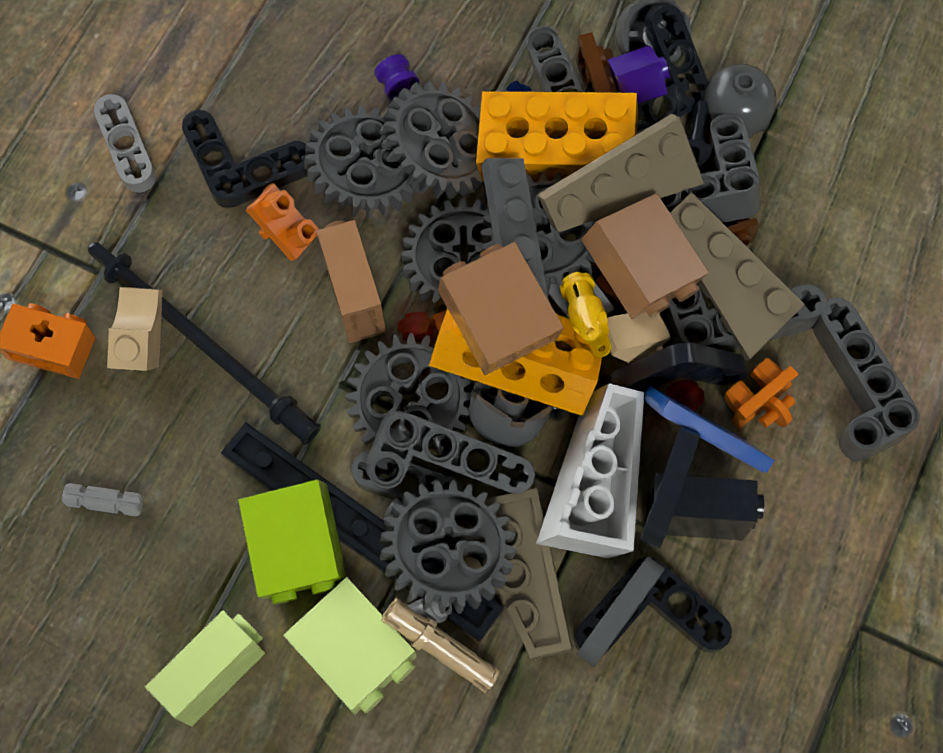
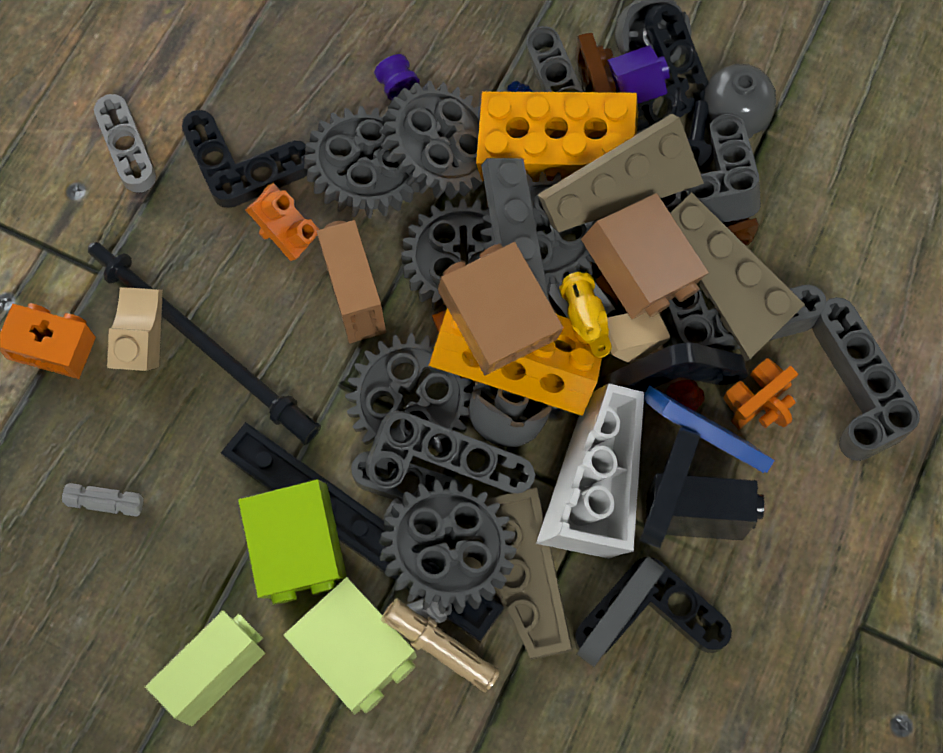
(418, 324): clear red plate -> none

